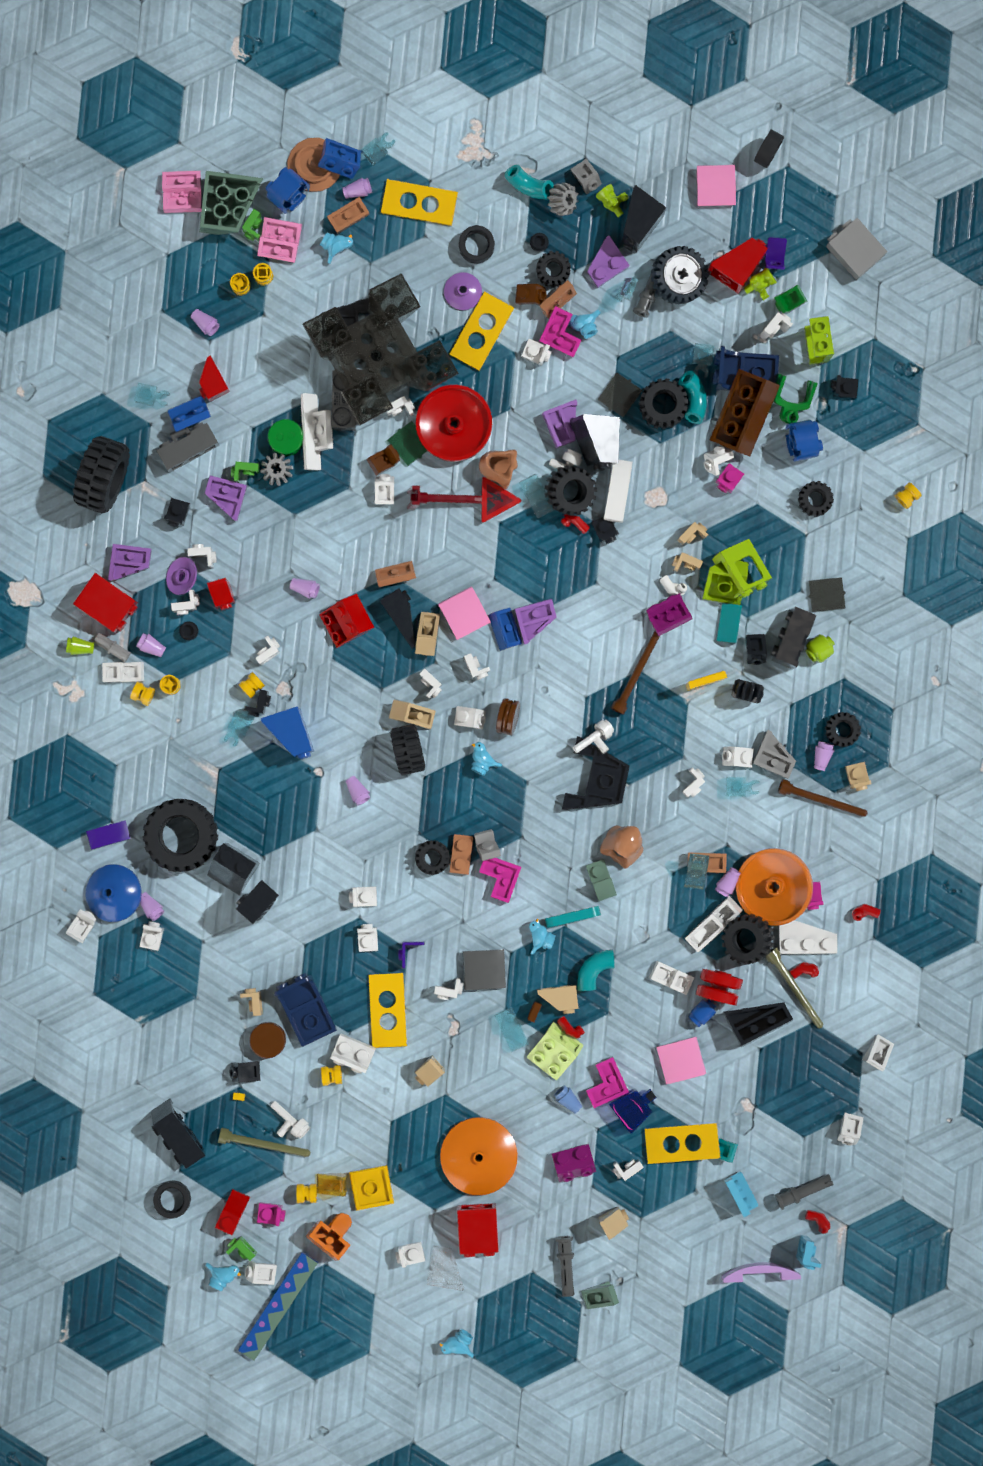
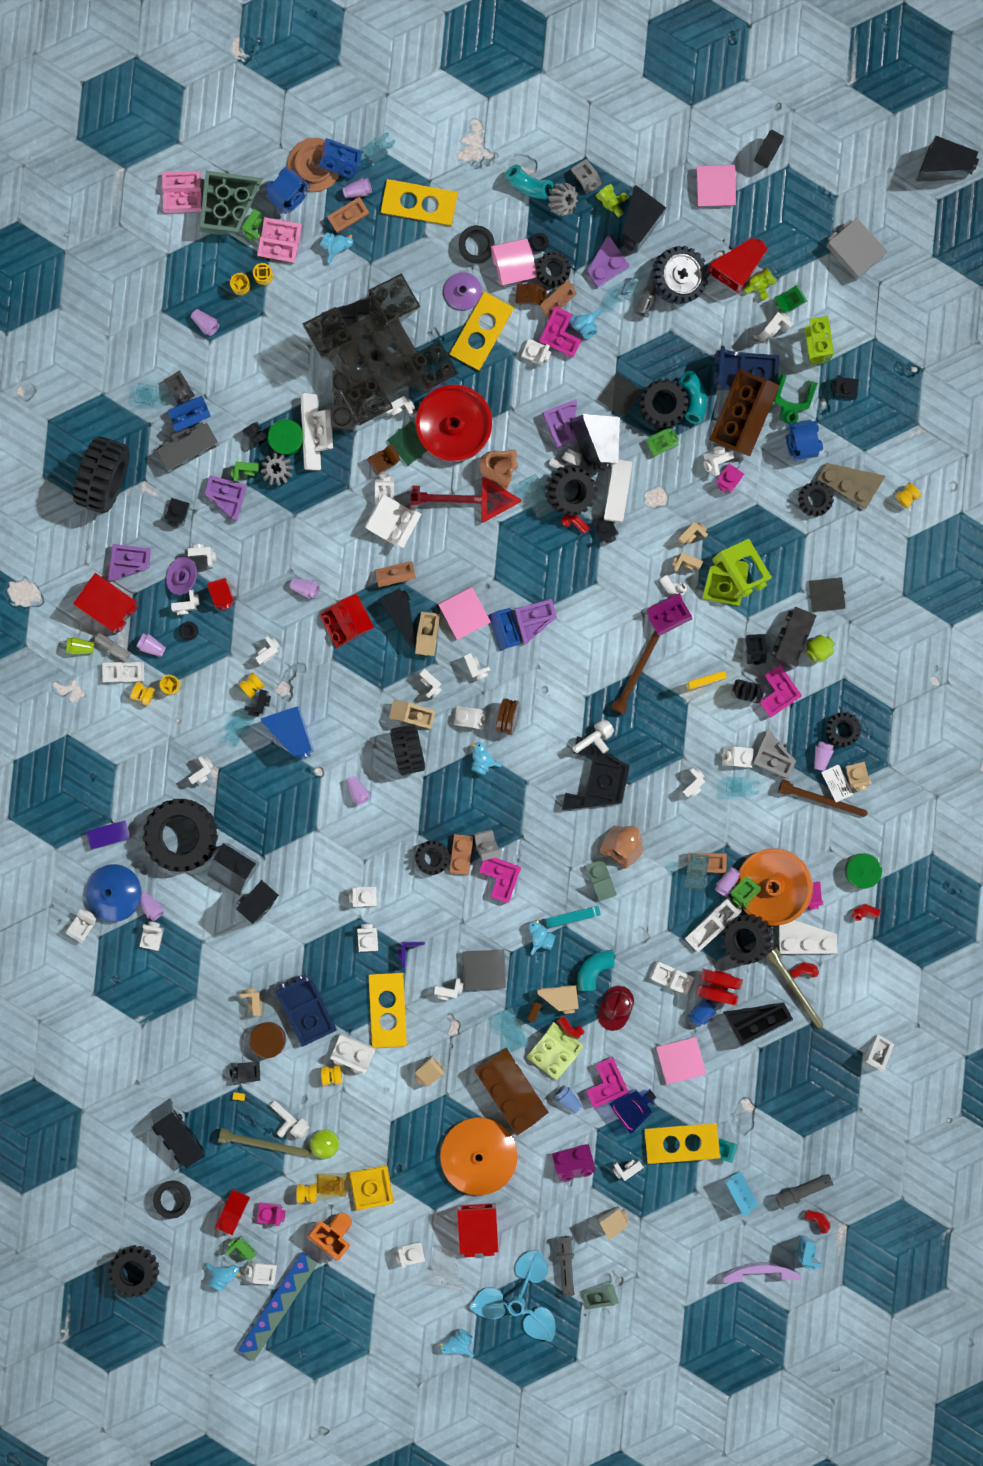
(129, 1287): none -> black tyre
(179, 387): none -> flat silver bracket
(201, 776): none -> white bracket
(212, 381): red slope -> none
(254, 434): none -> black wheel
(324, 1144): none -> lime hair
(392, 521): none -> white bracket
(490, 1301): none -> medium azure plant
(511, 1091): none -> reddish brown slope
(514, 261): none -> bright pink slope
(616, 1008): none -> dark red piece
(662, 441): none -> bright green bracket
(703, 356): clear light blue plate -> none
(729, 623): teal slope -> none
(744, 892): none -> bright green bracket
(775, 253): dark purple bracket -> none
(784, 693): none -> dark pink plate
(837, 783): none -> white sticker
(850, 1129): white bracket -> none
(851, 483): none -> dark tan wing
(863, 870): none -> green head
(947, 161): none -> black slope

